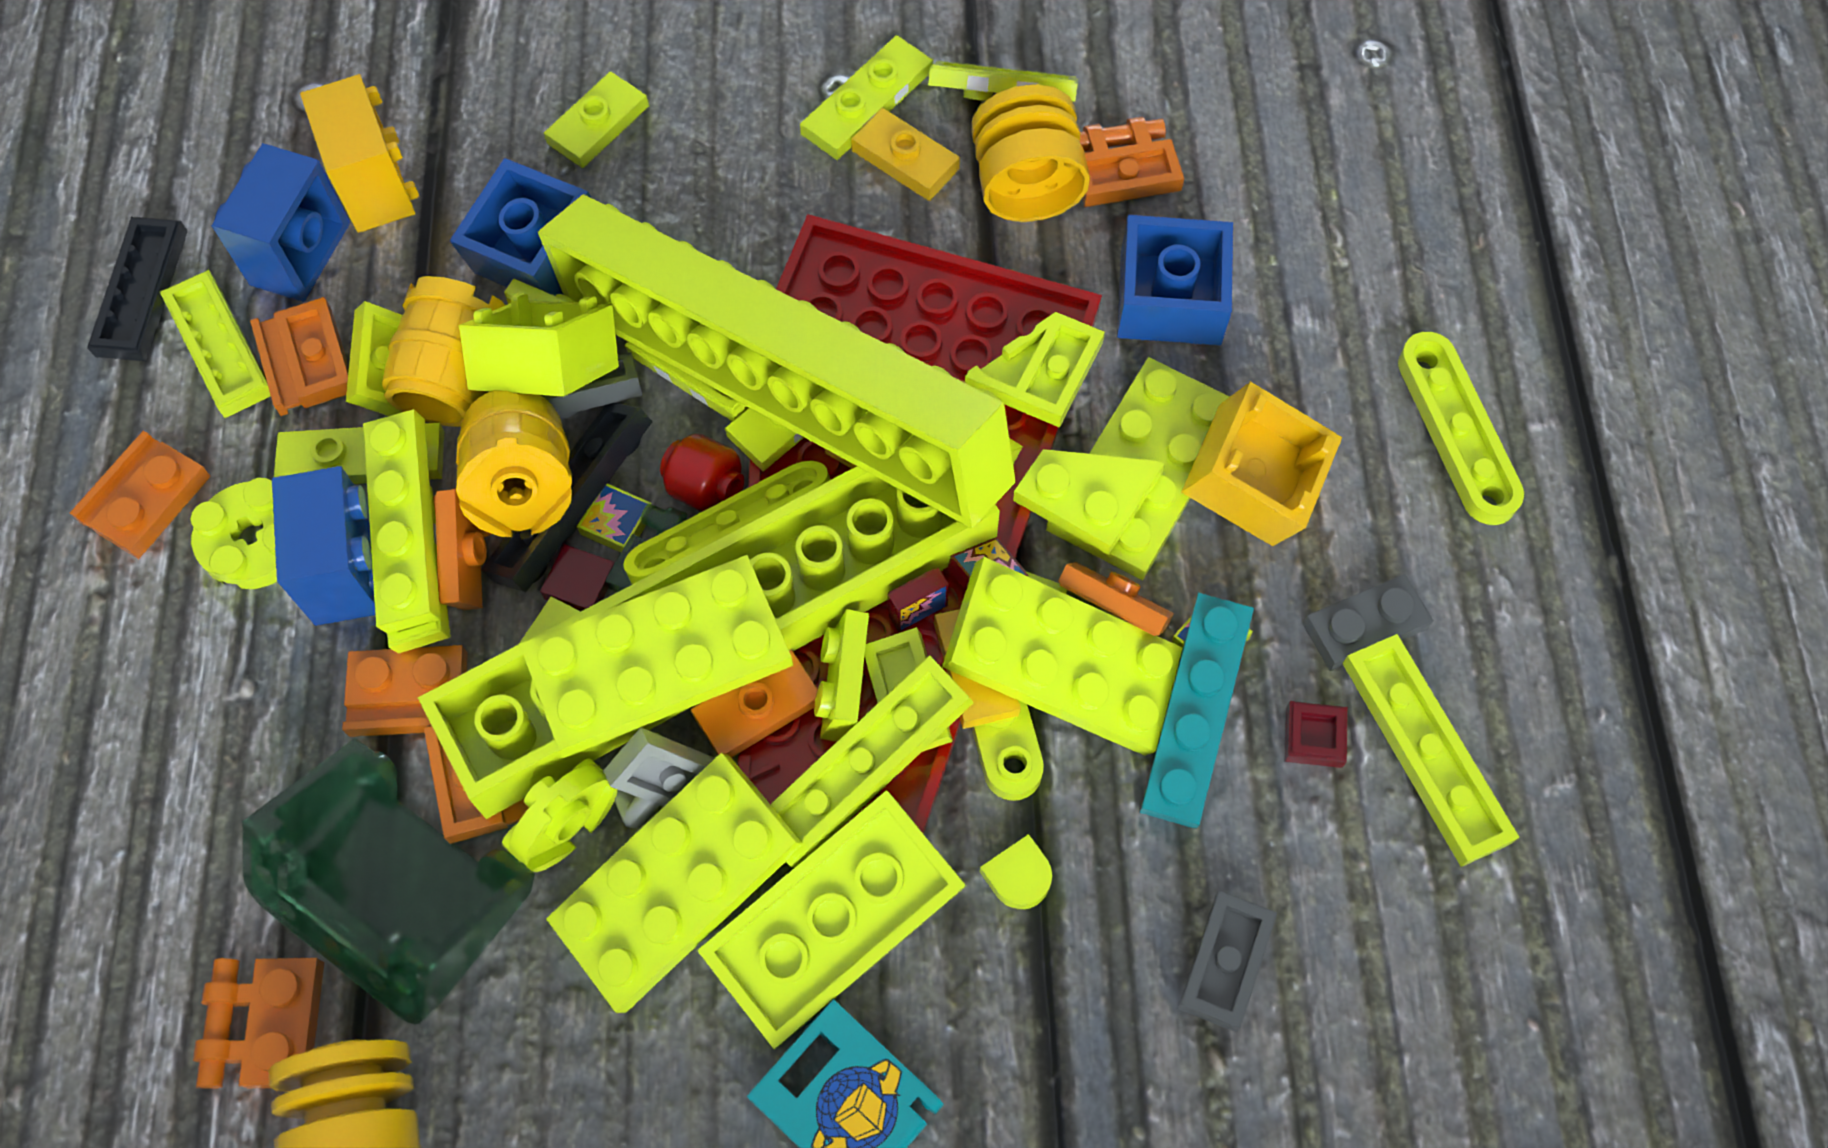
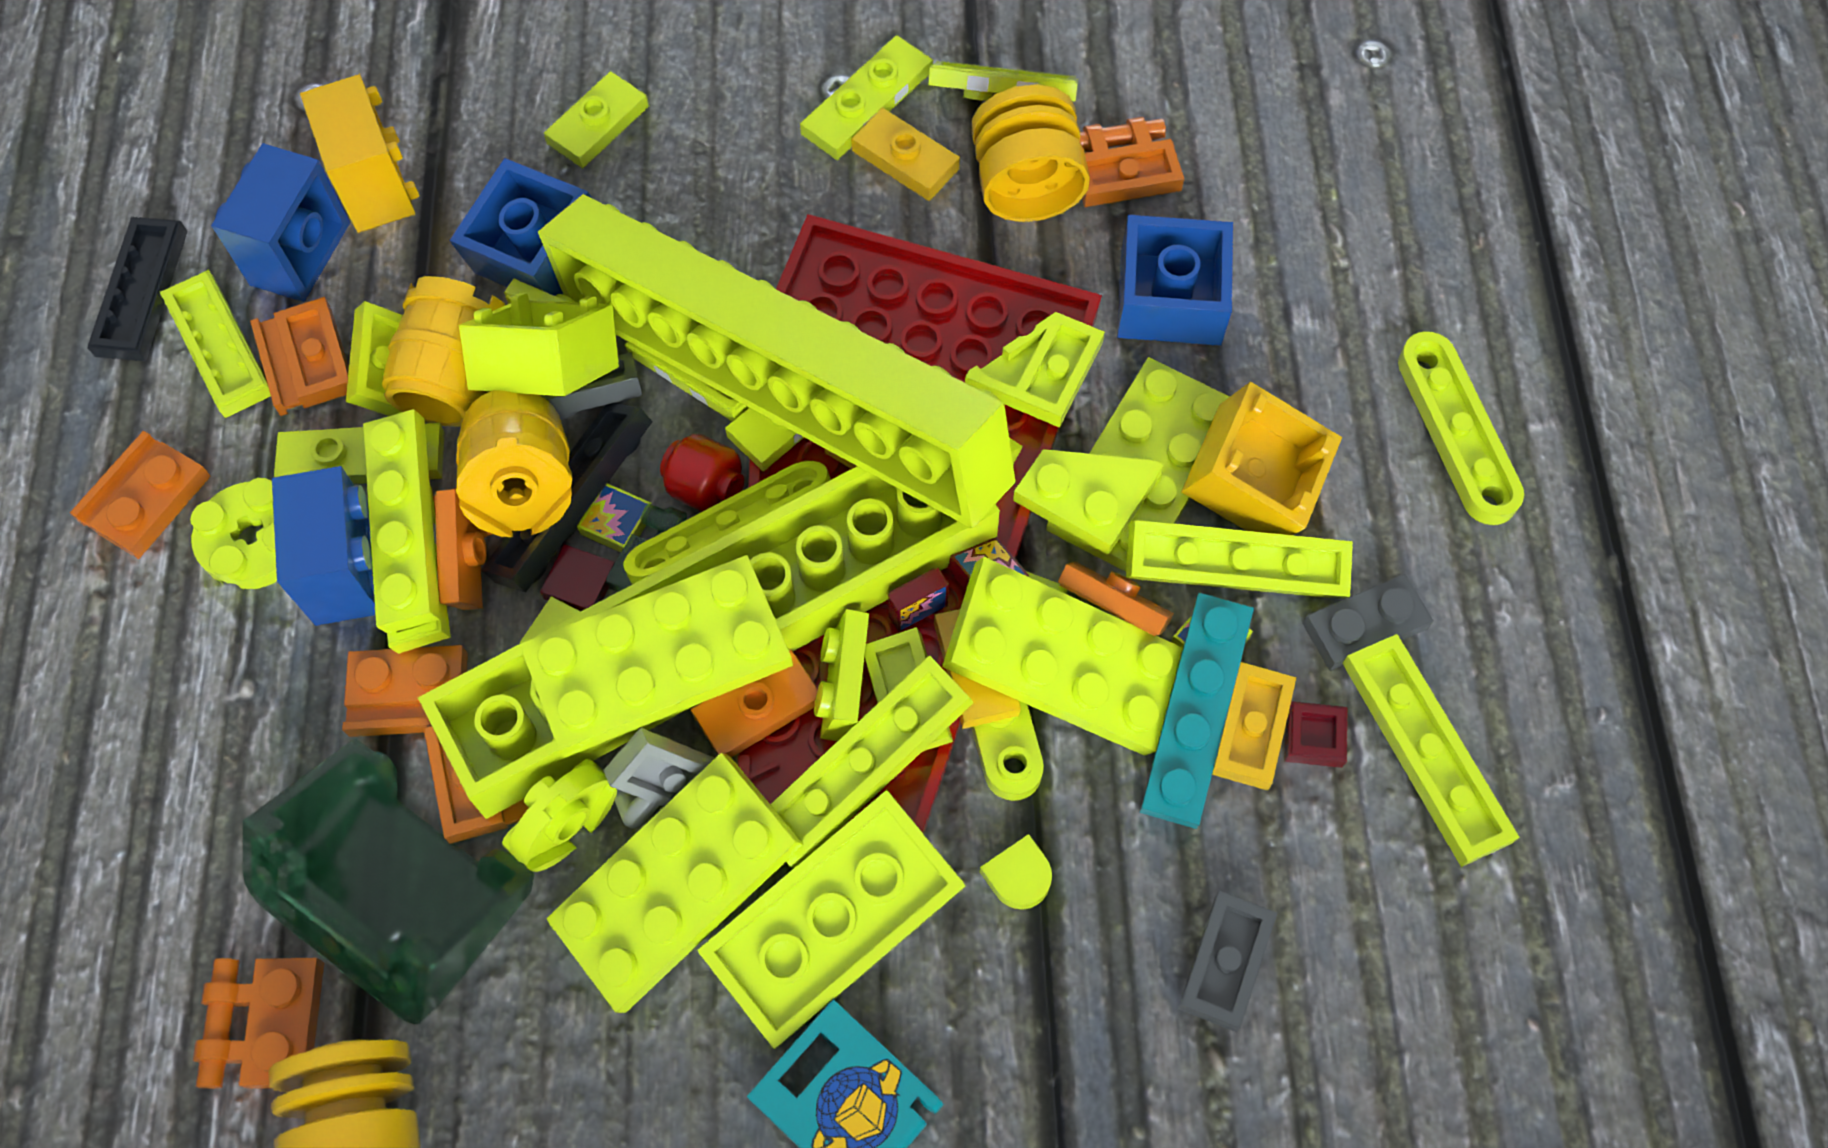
(1239, 559): none -> neon yellow plate
(1254, 726): none -> yellow plate

